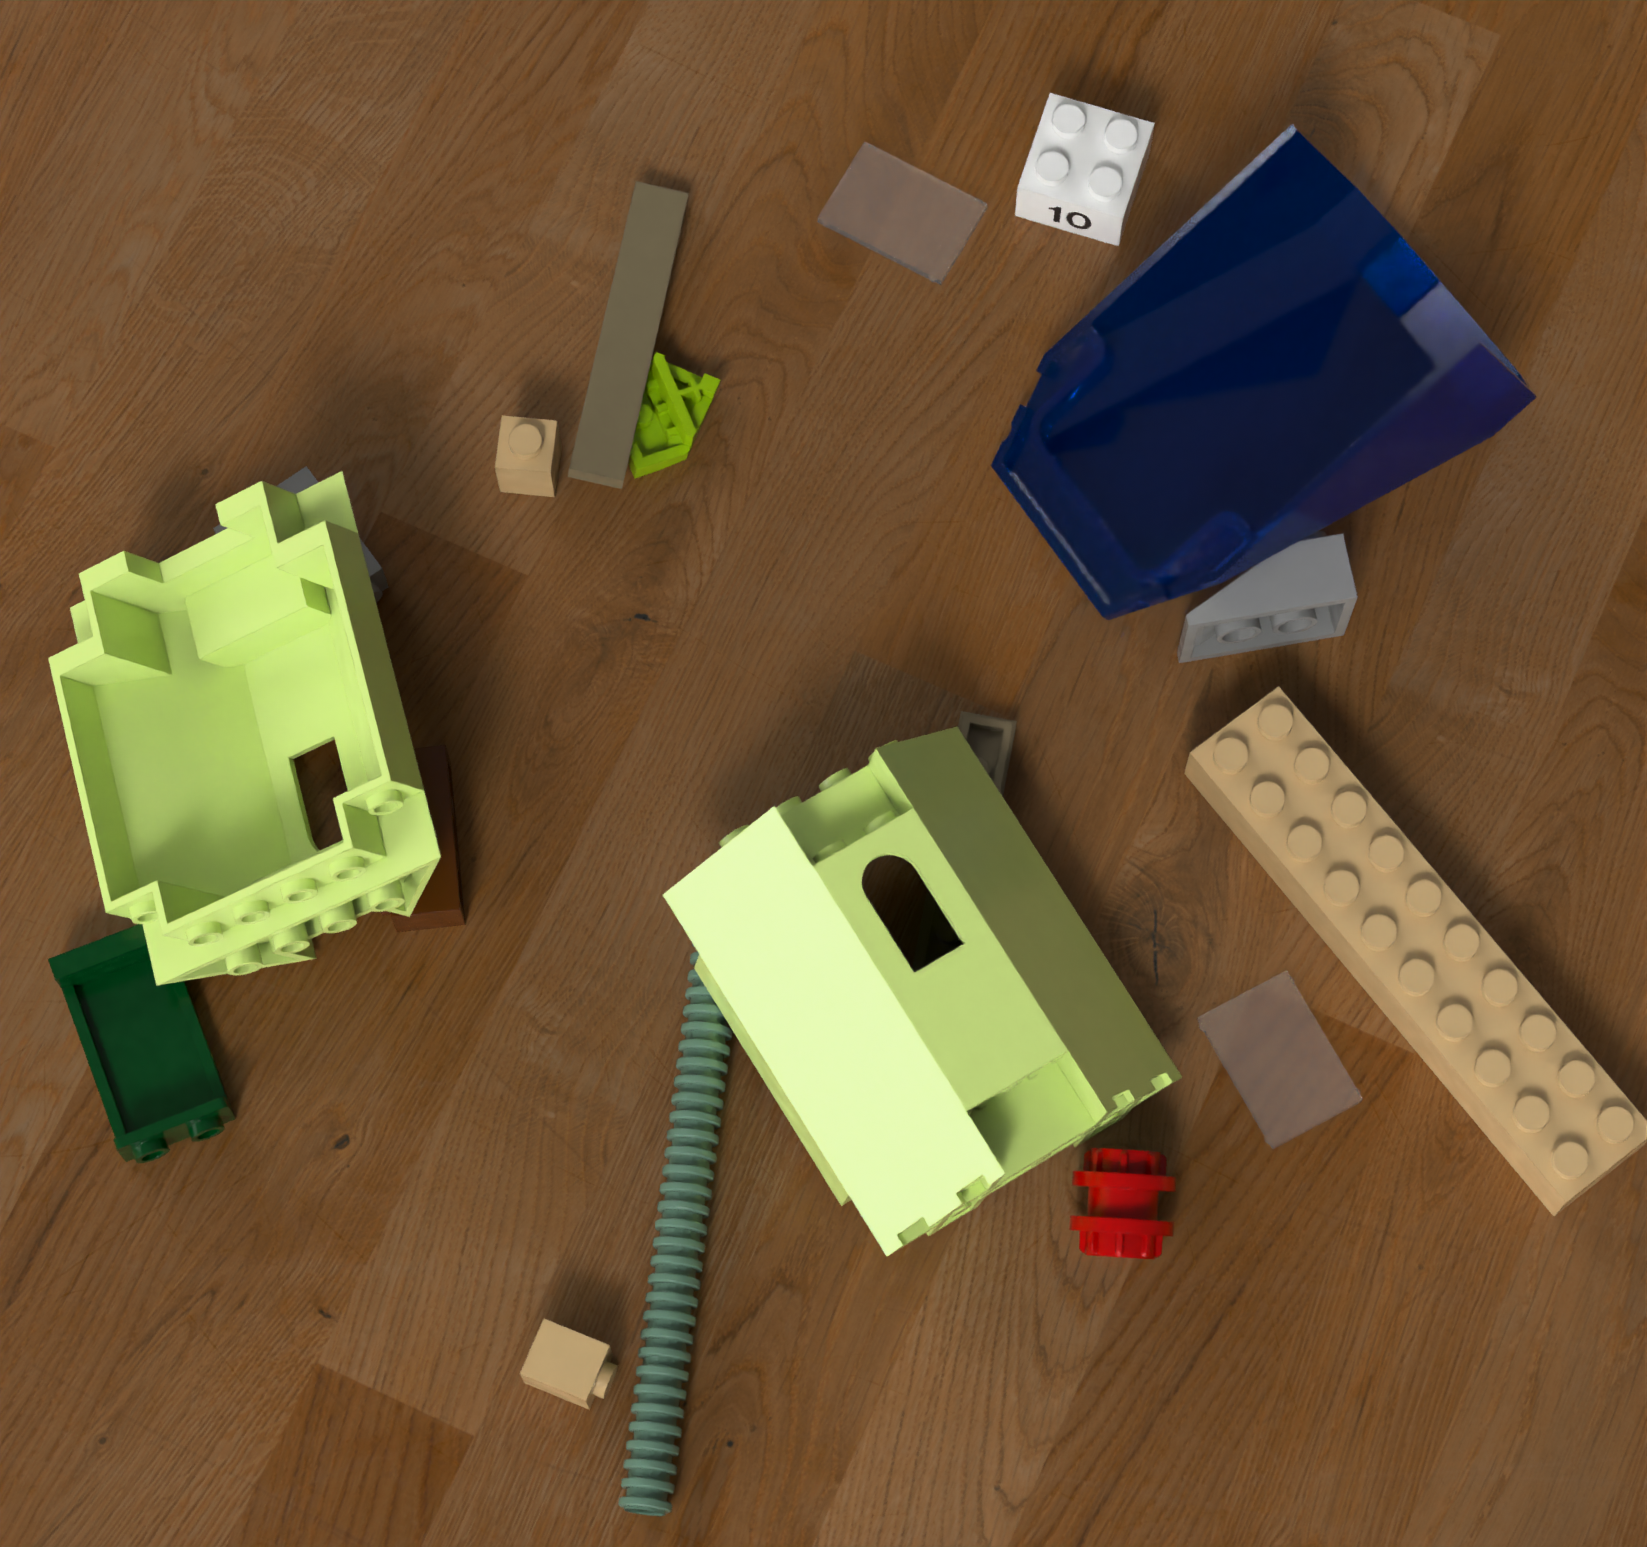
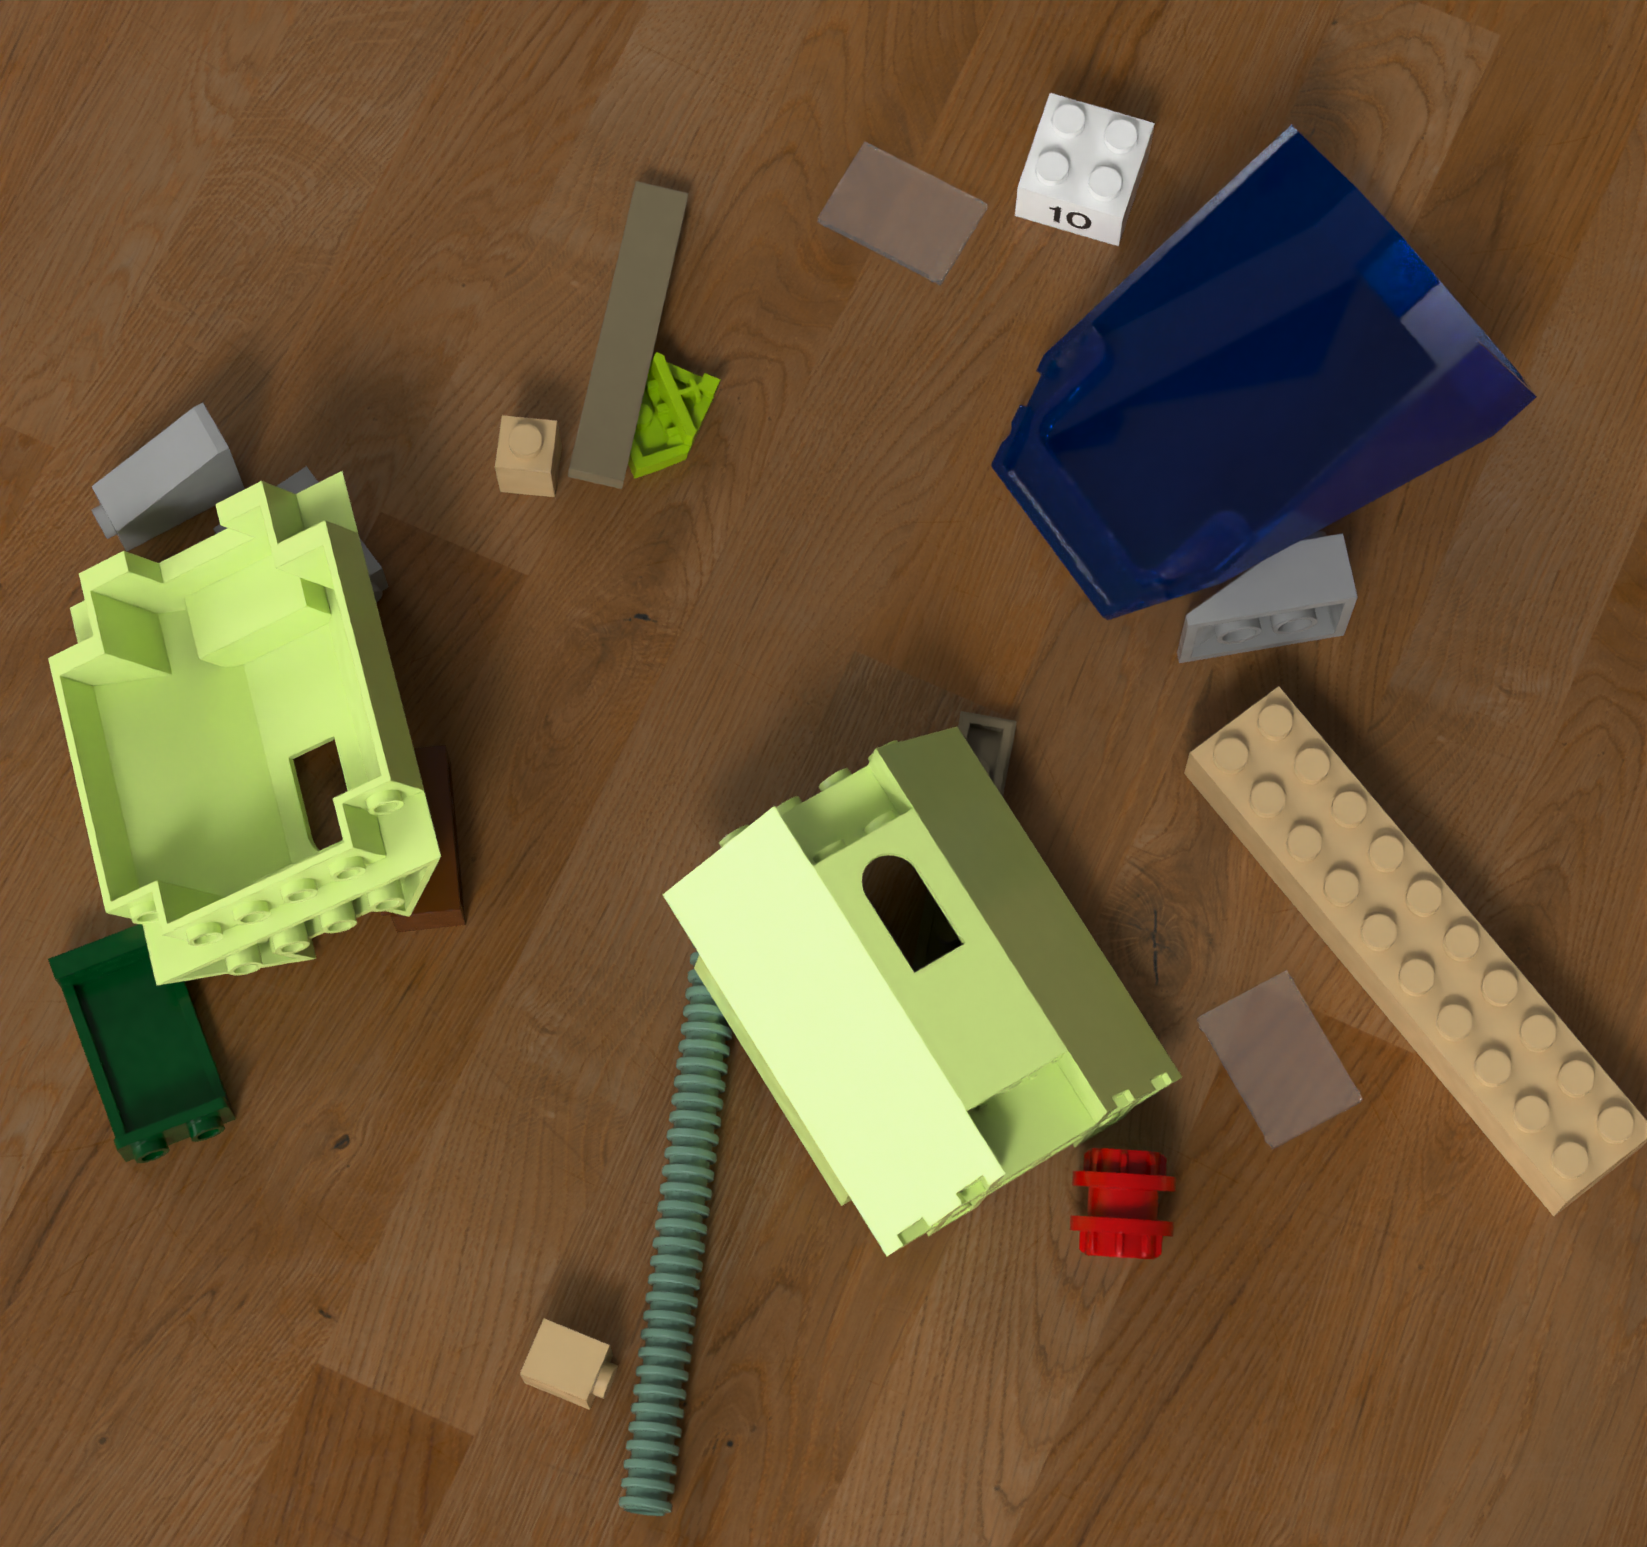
(167, 481): none -> light grey slope

